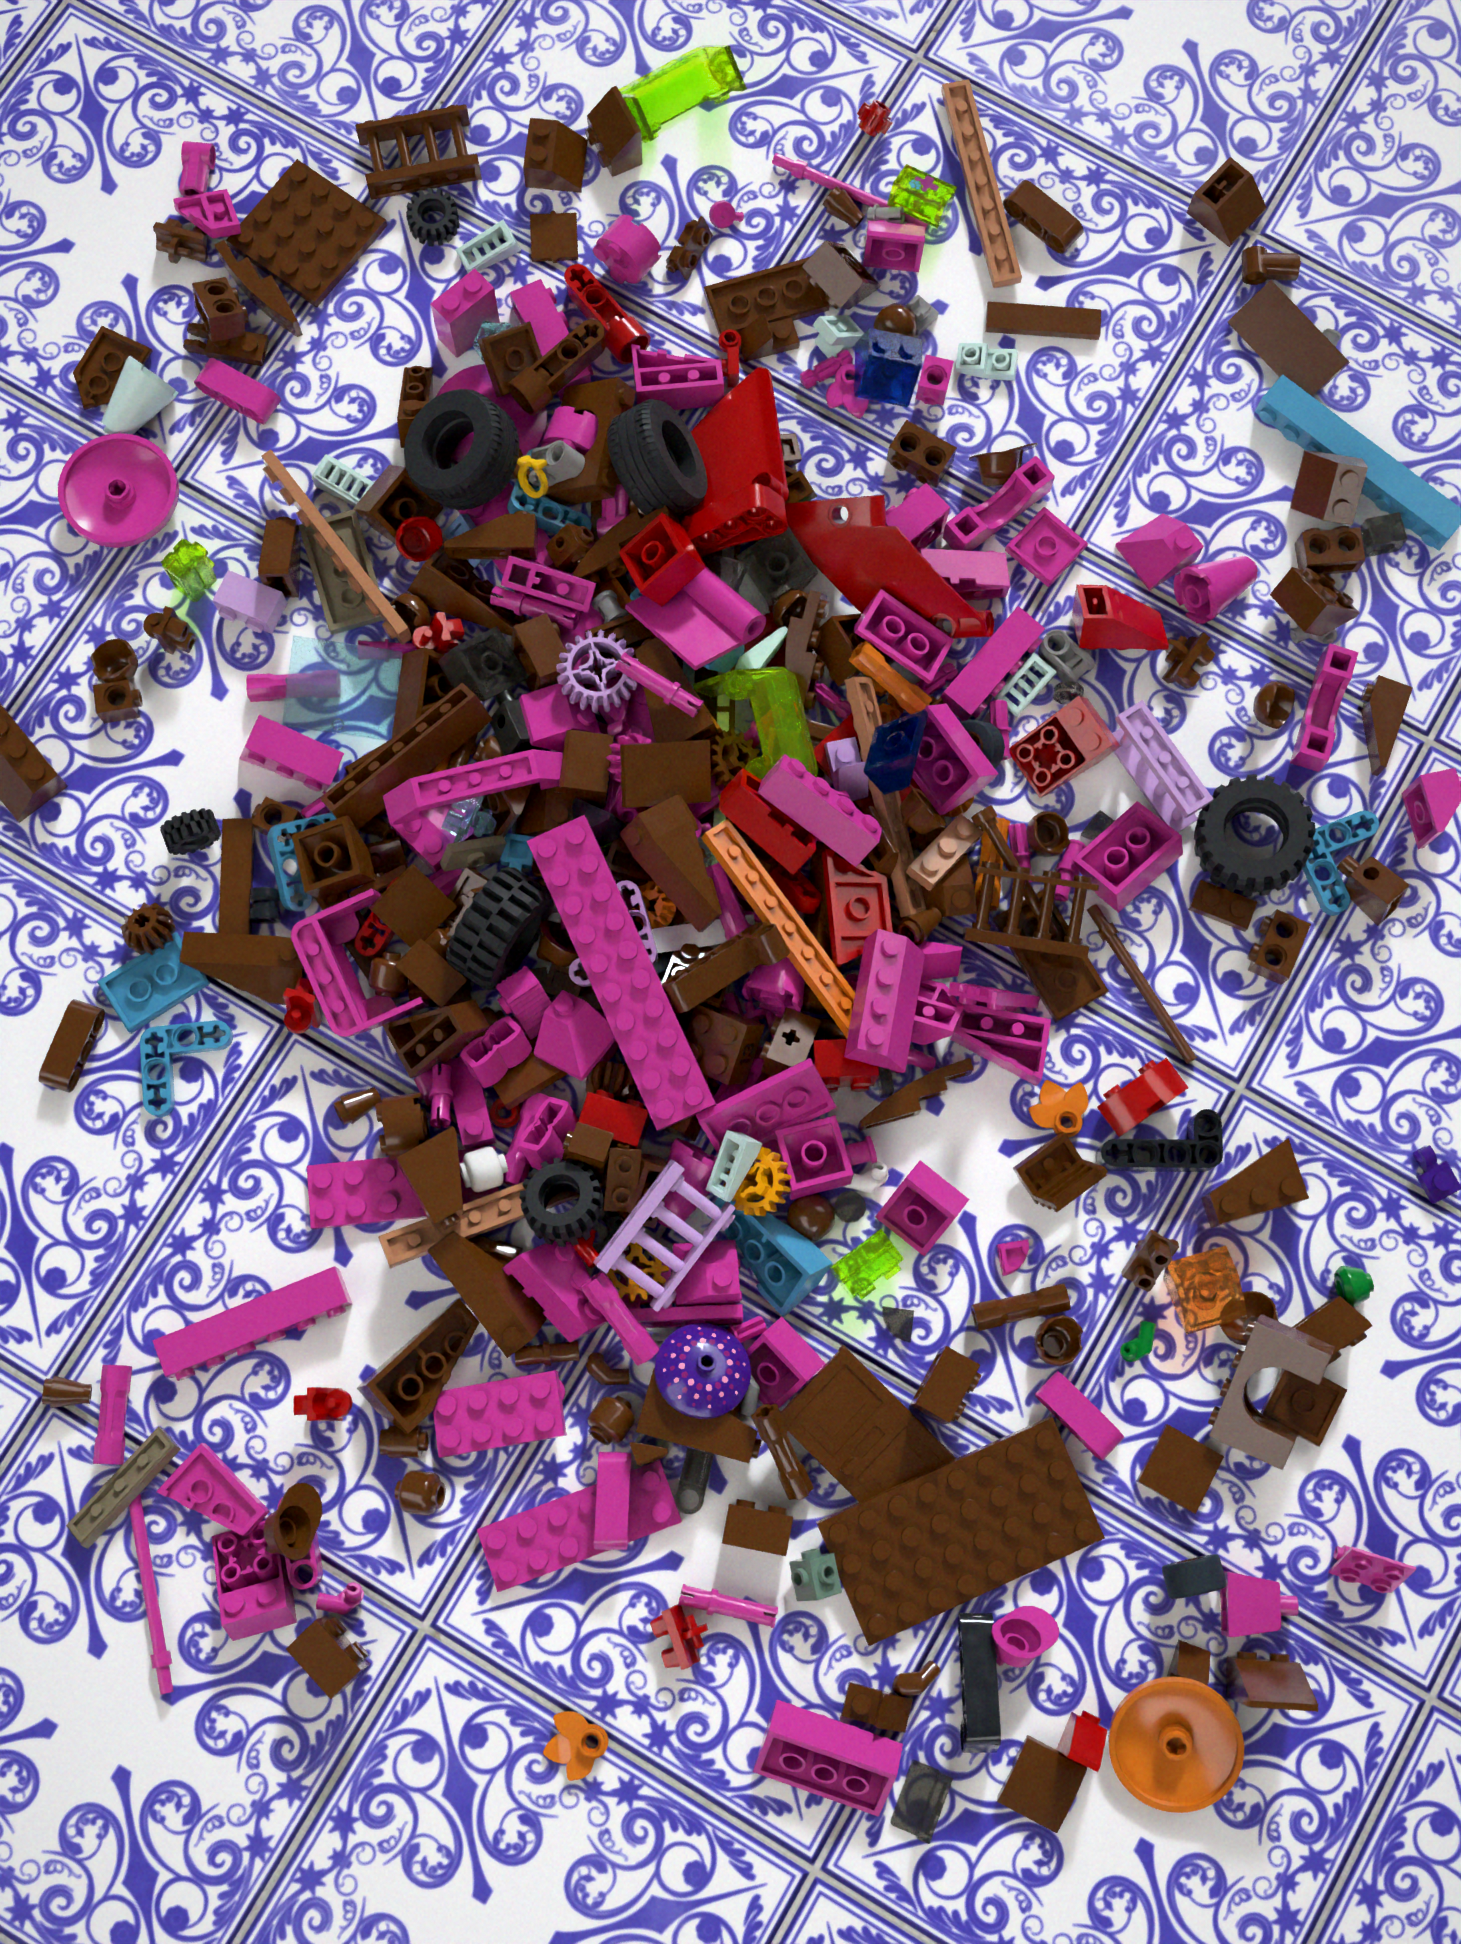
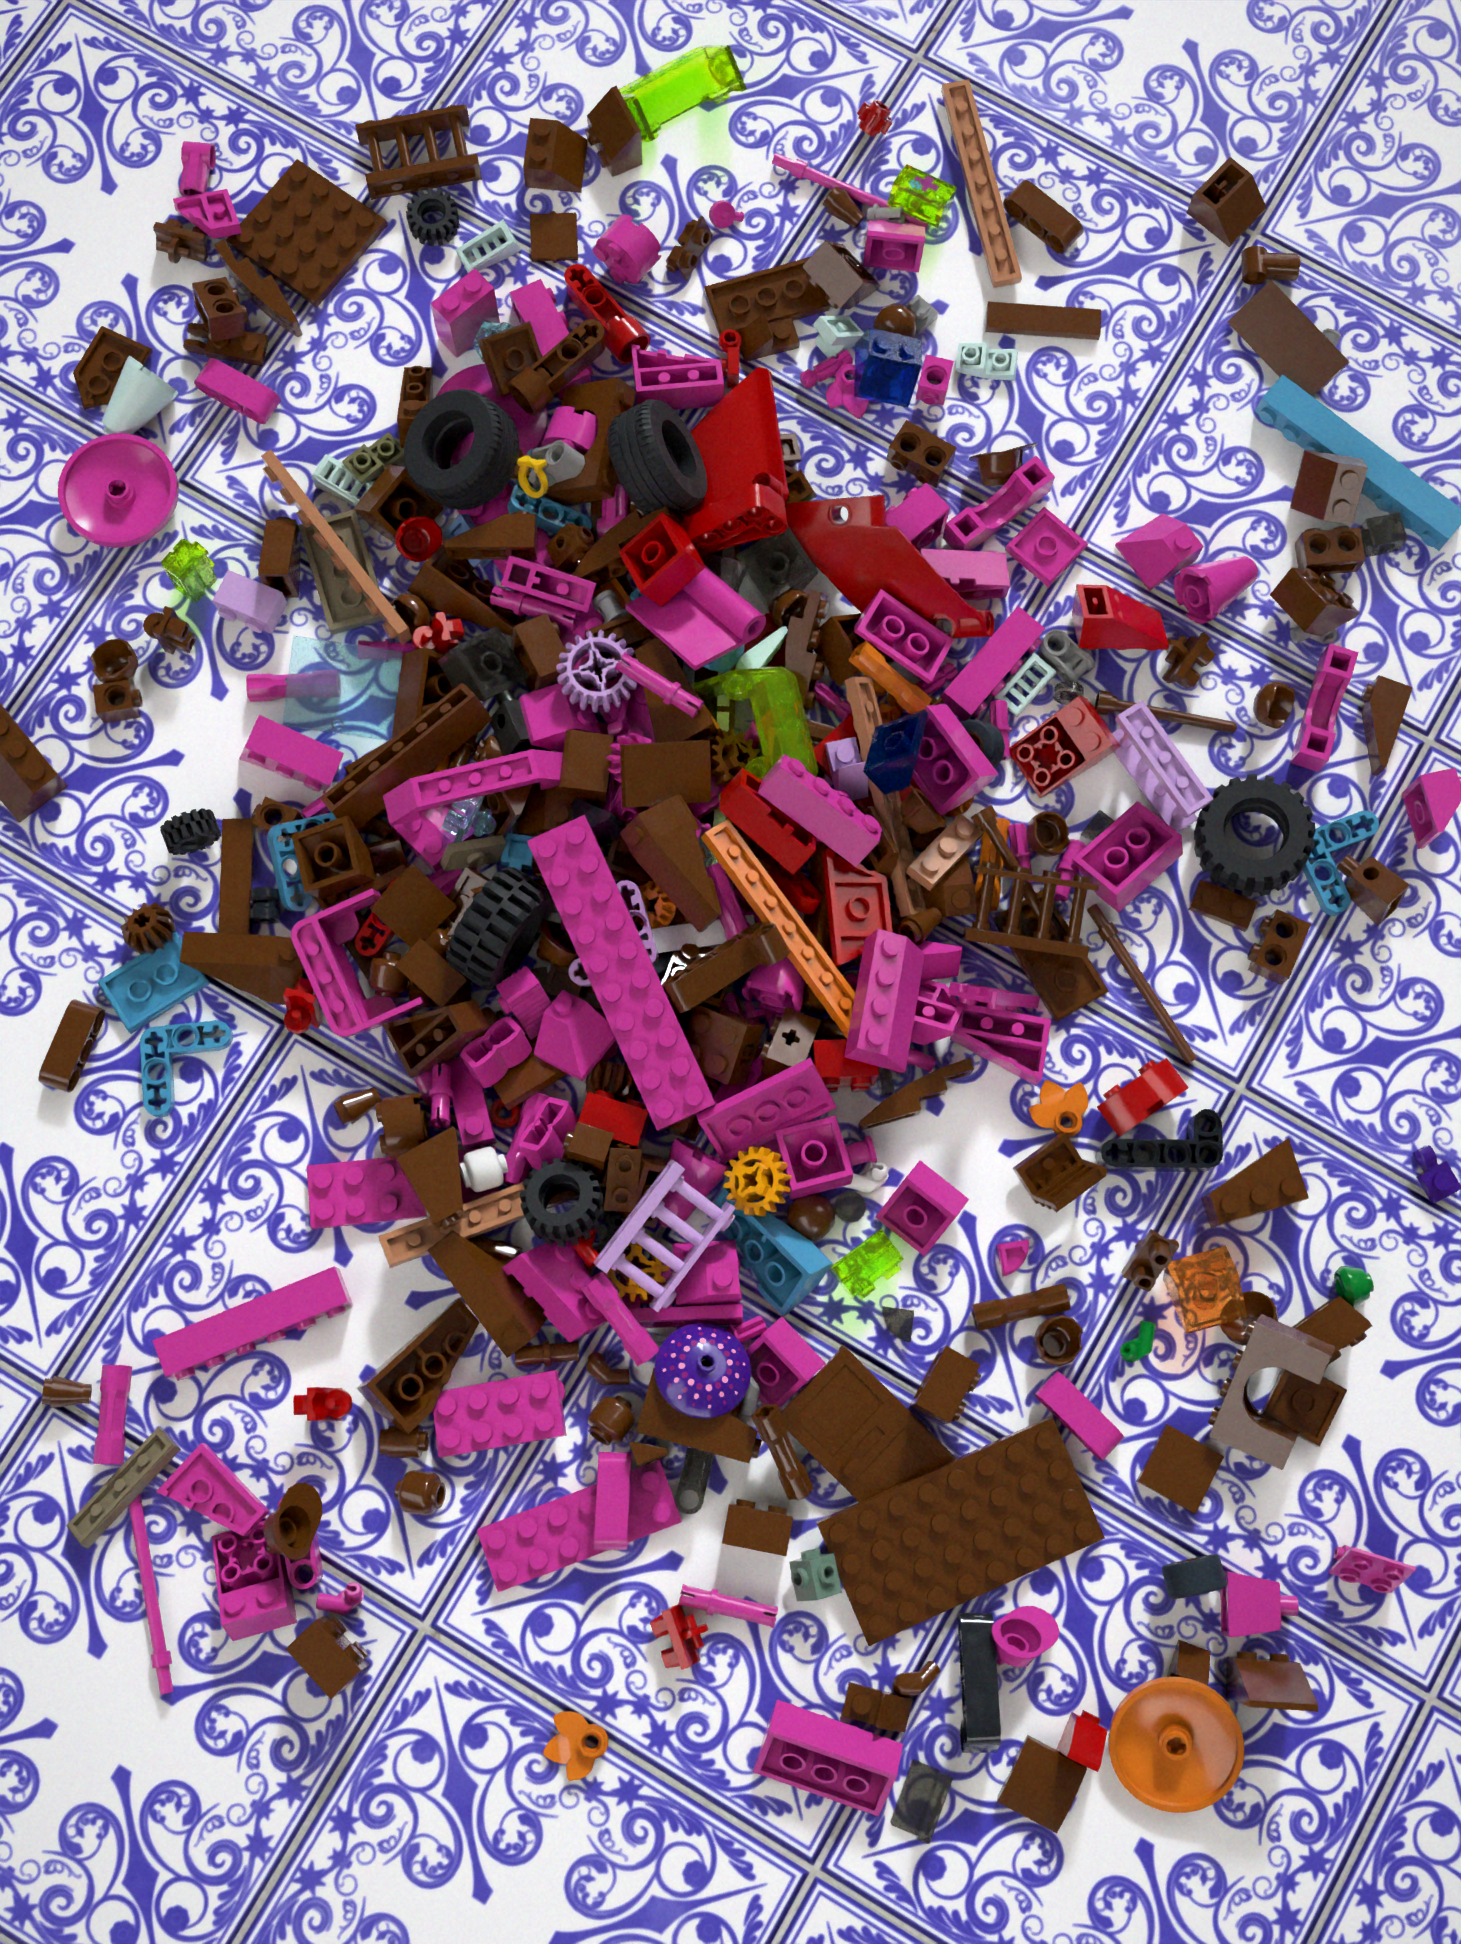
(371, 461): none -> olive slope
(744, 1151): light aqua slope -> none
(1107, 703): none -> reddish brown piece

